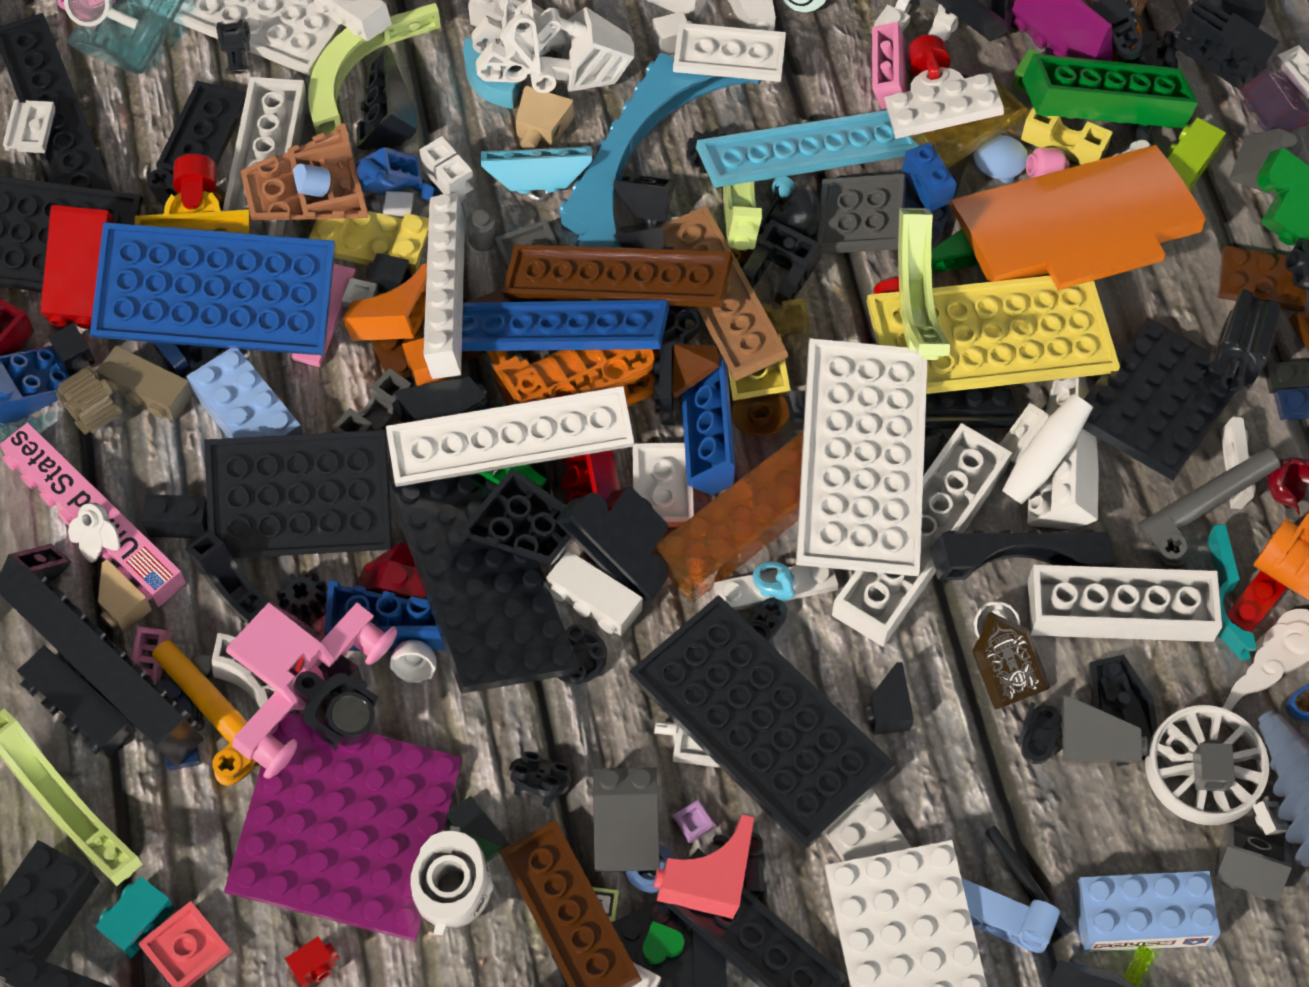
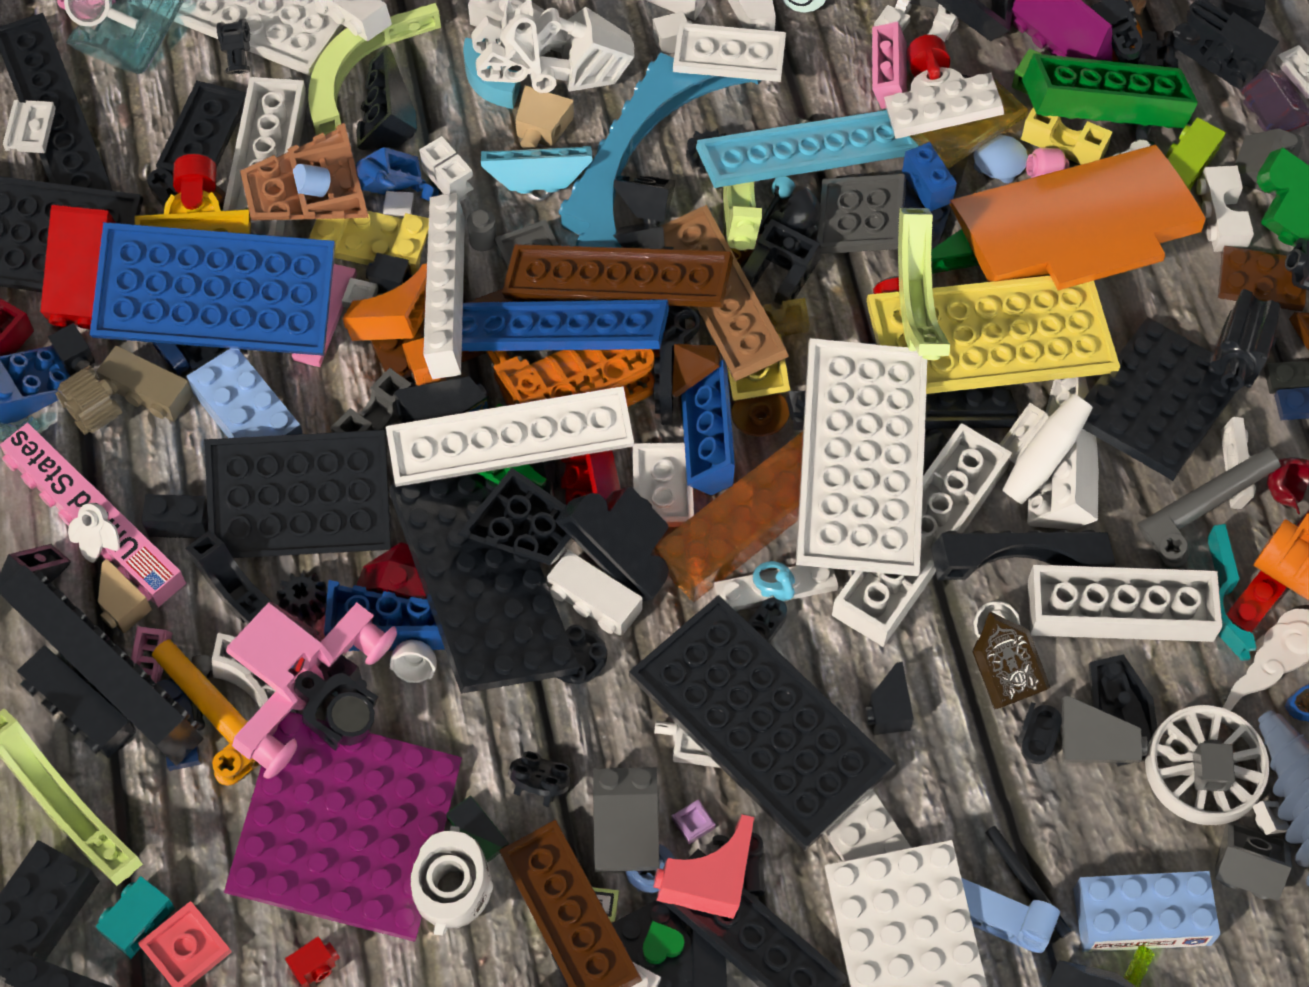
(1225, 227): none -> white arch

